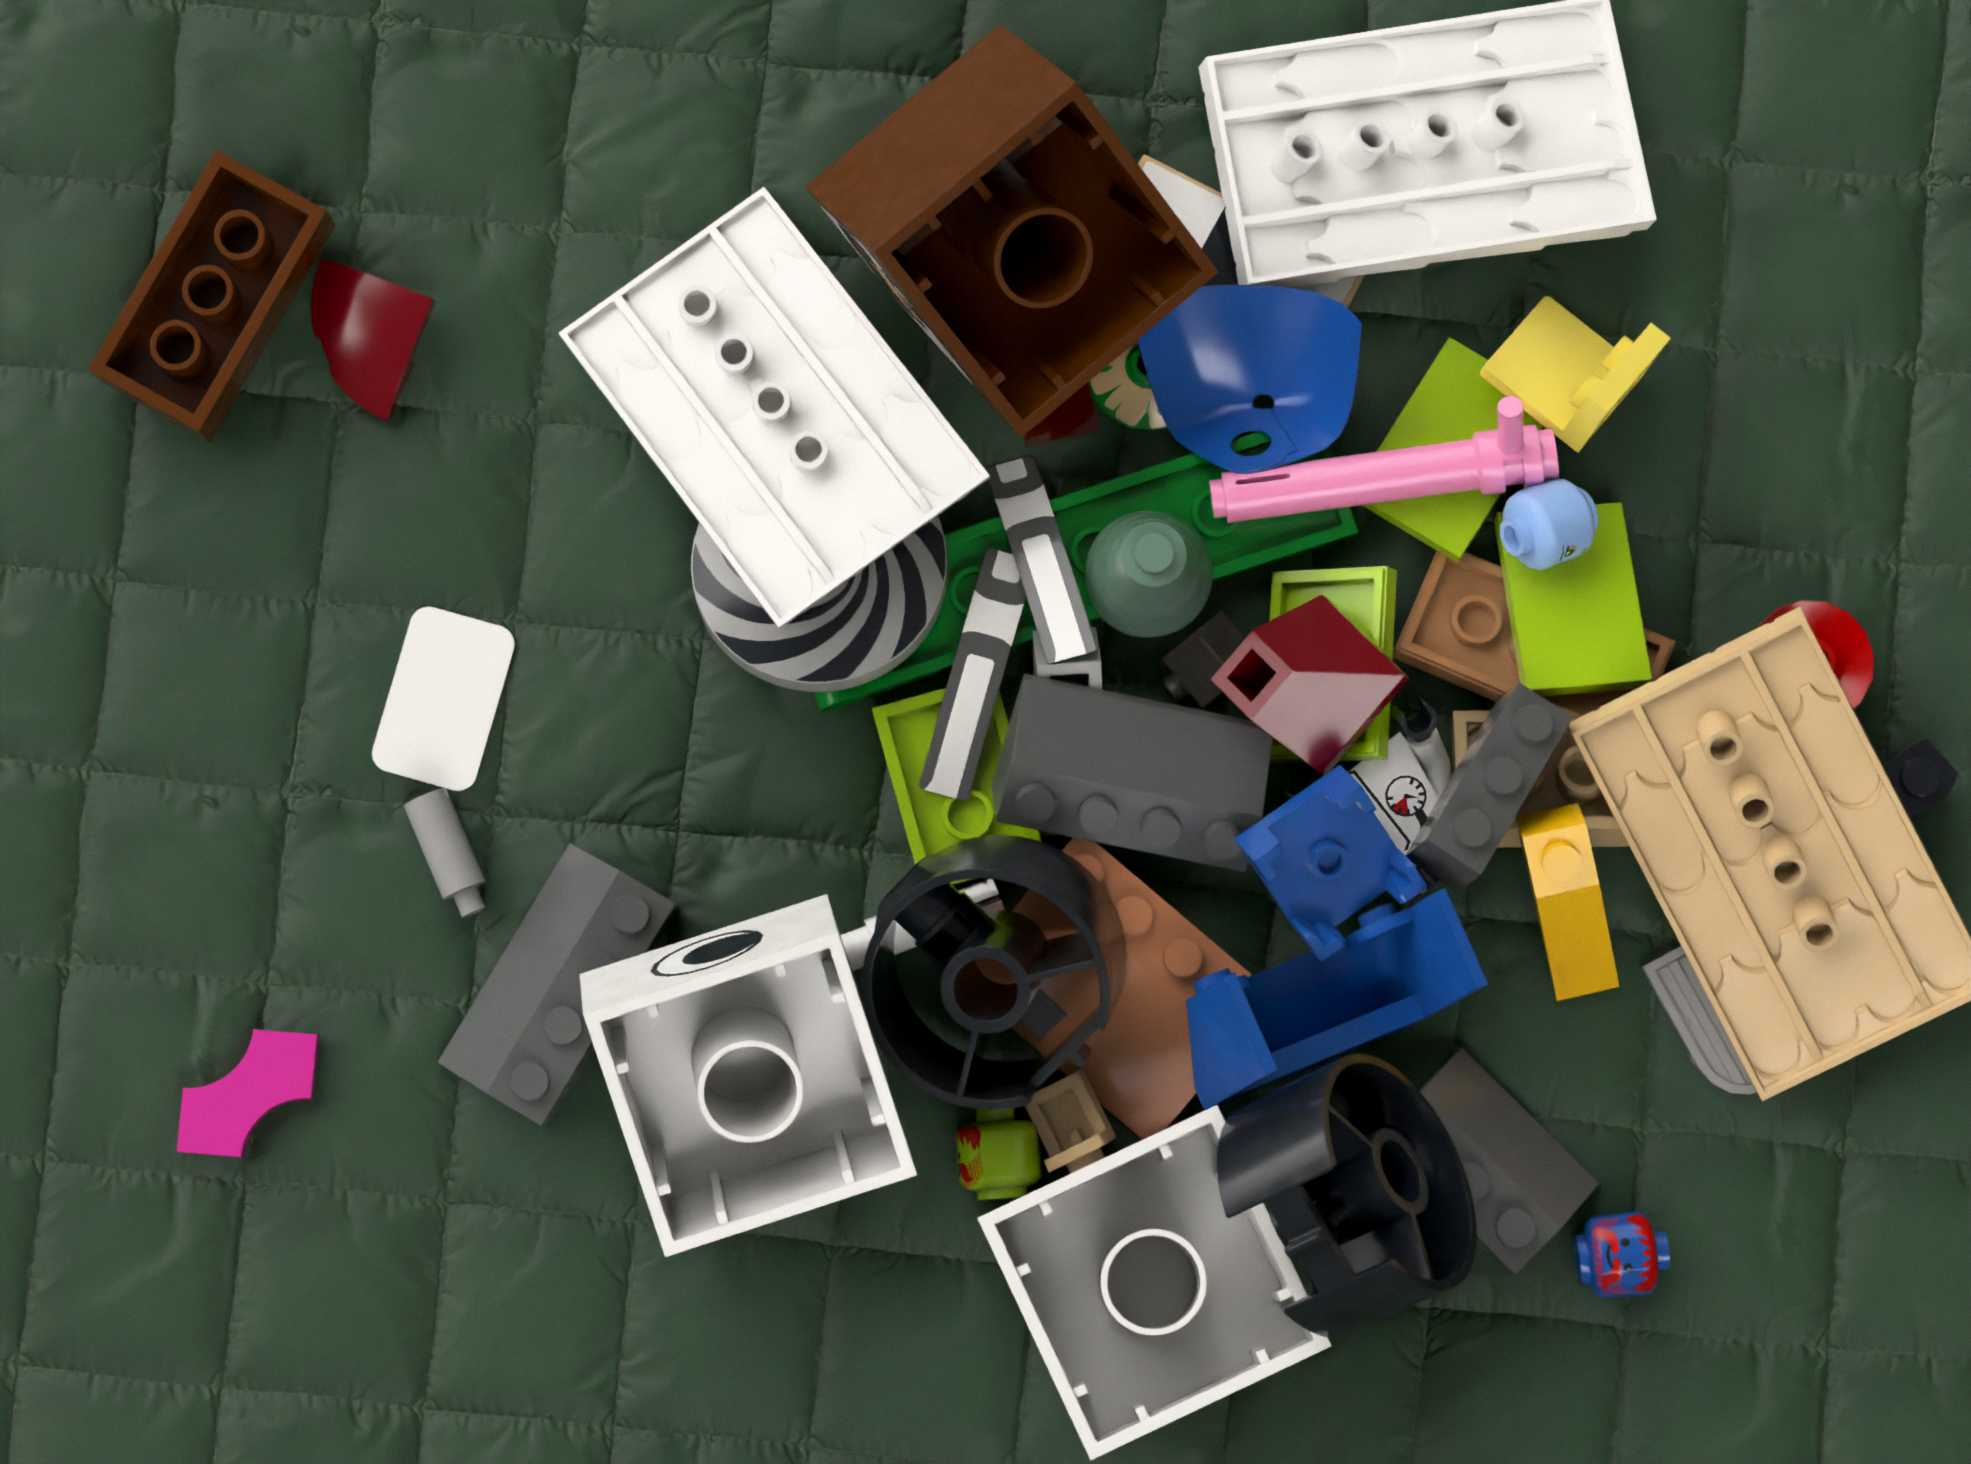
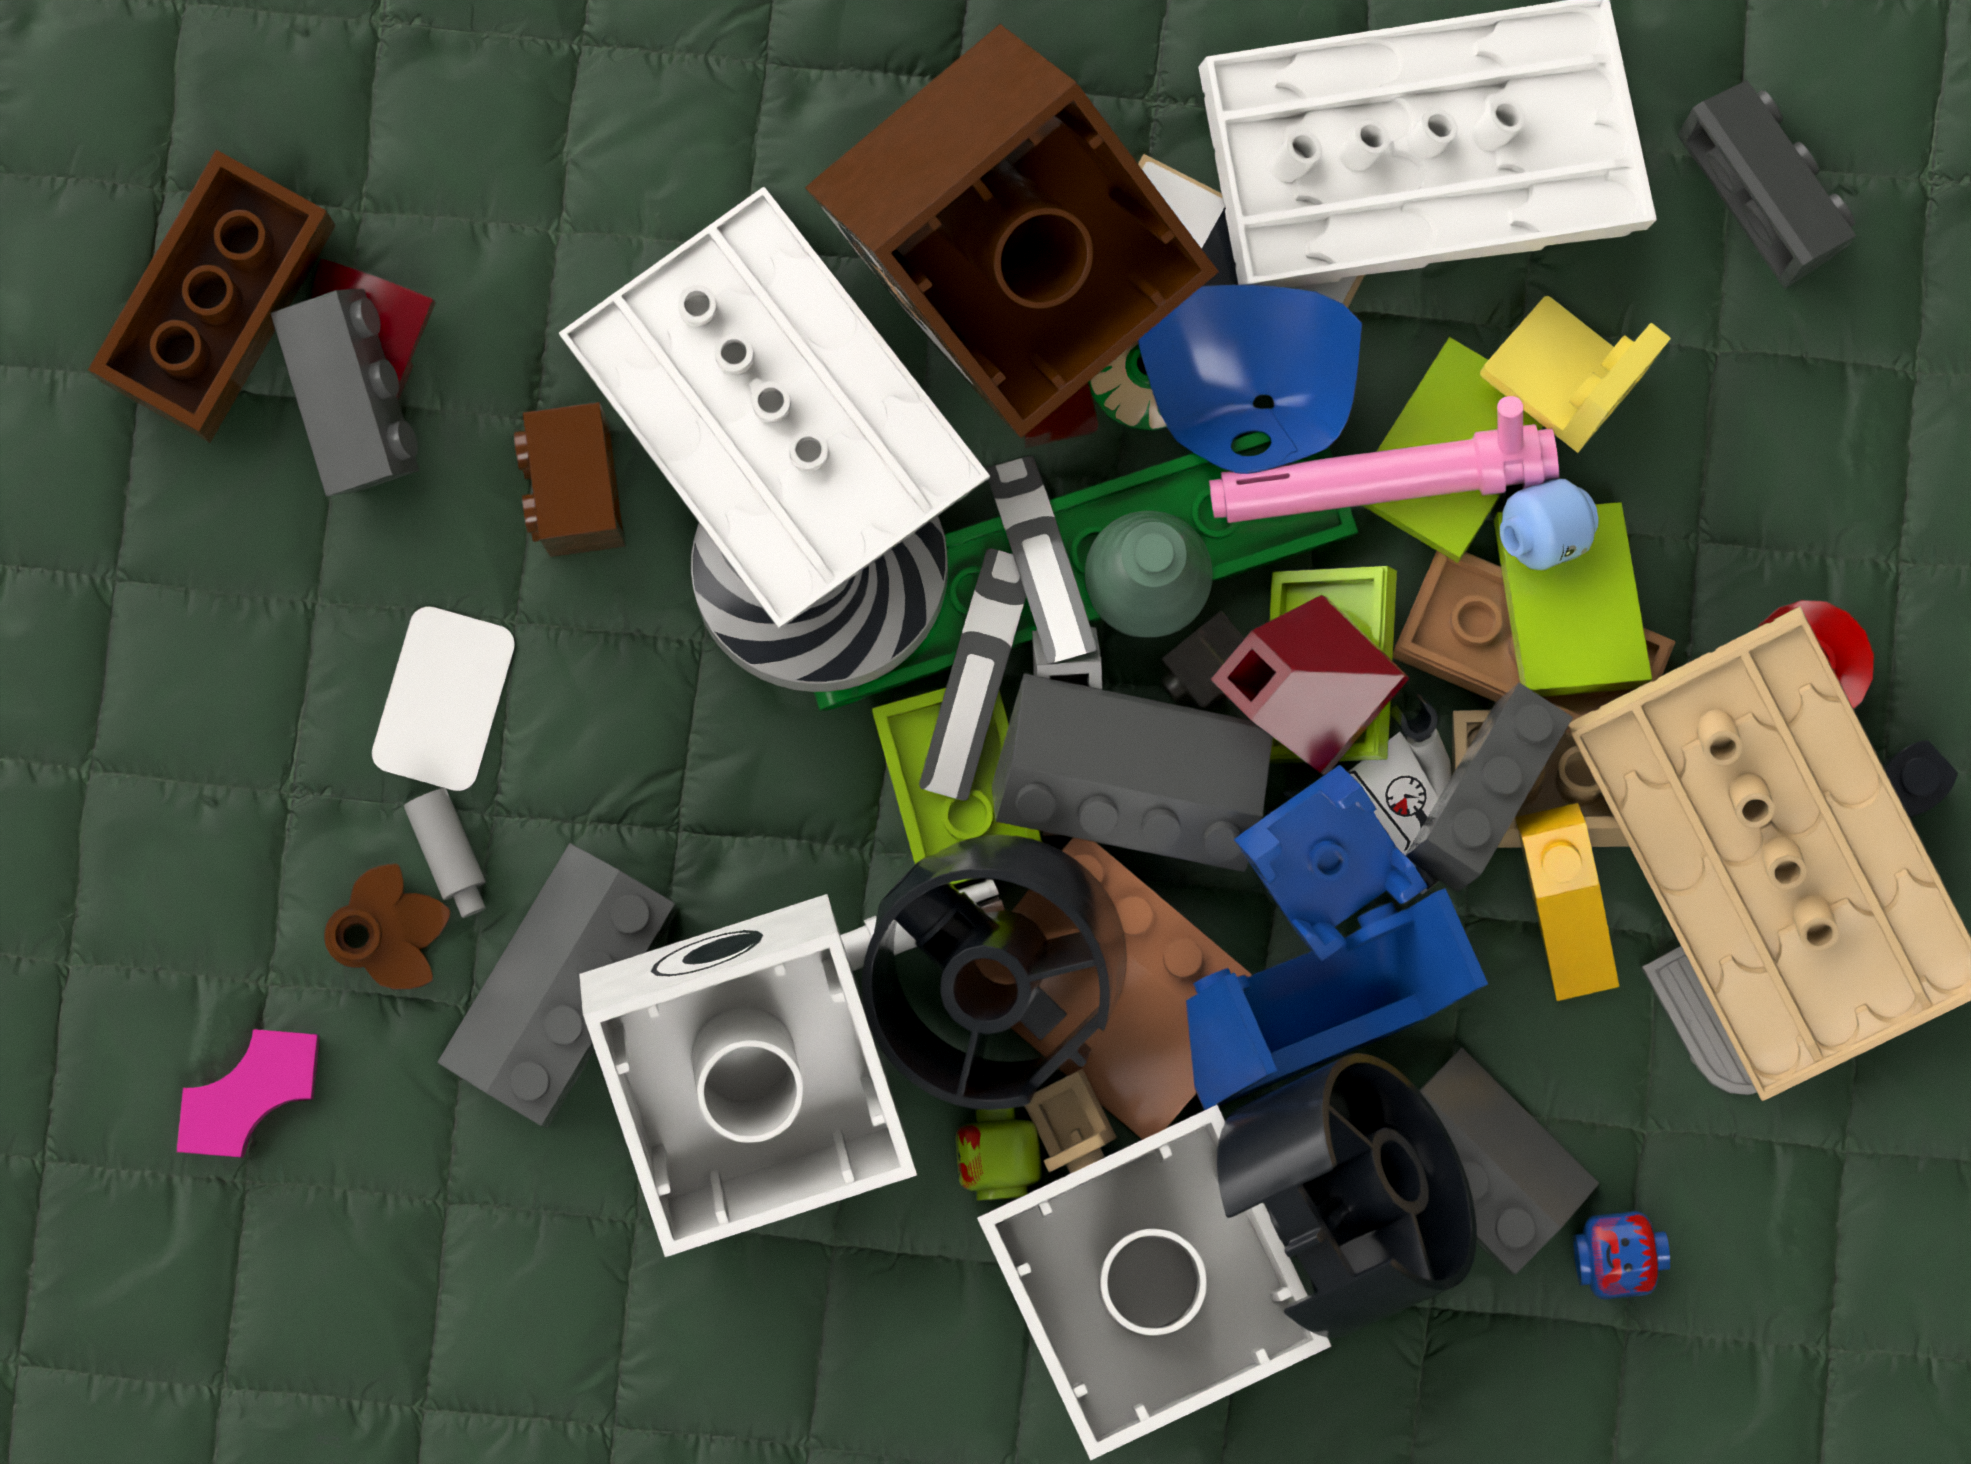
(346, 391): none -> dark grey brick
(396, 925): none -> reddish brown plate
(572, 479): none -> reddish brown brick
(1767, 181): none -> dark grey slope

